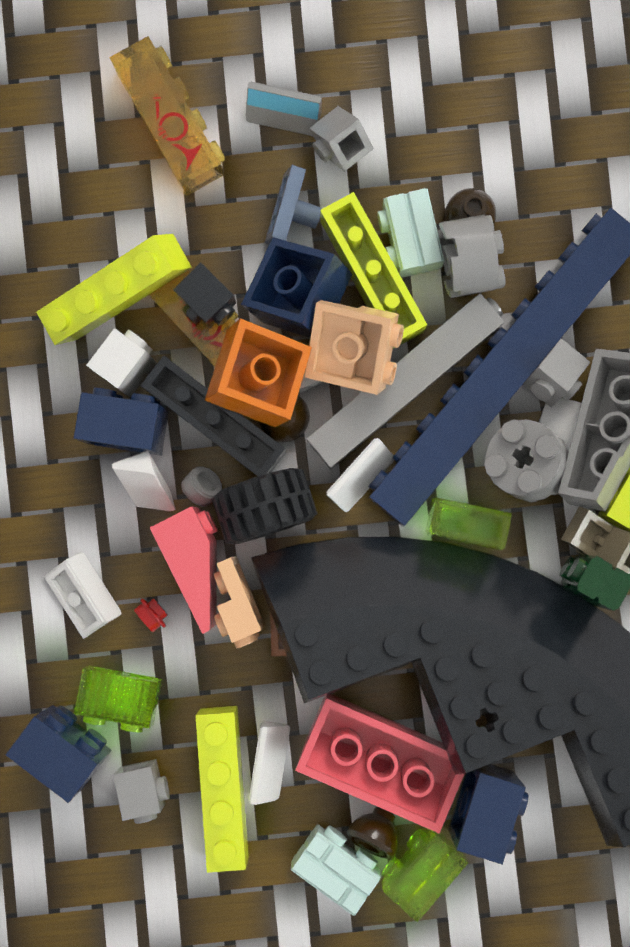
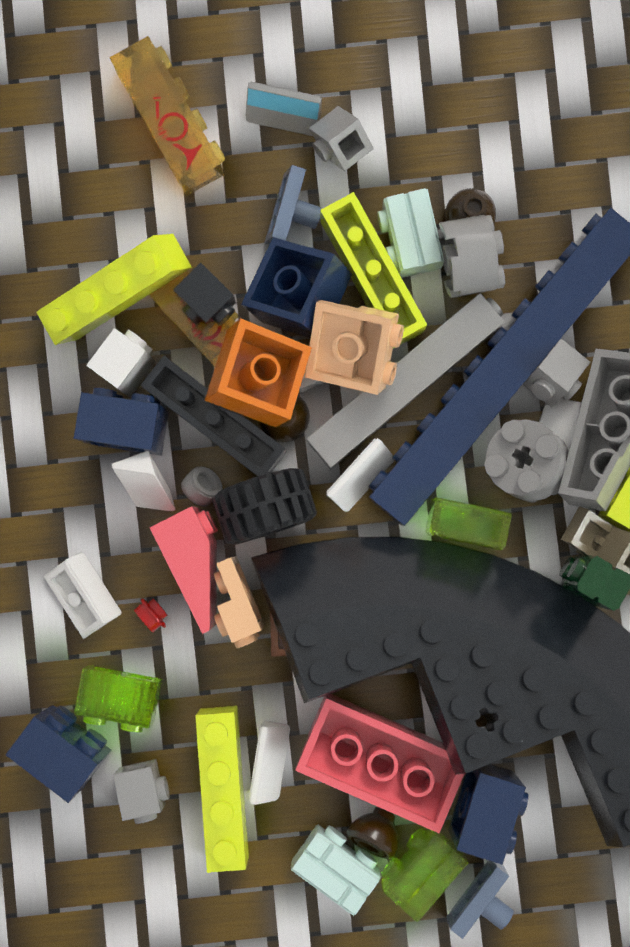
(481, 900): none -> sand blue tile

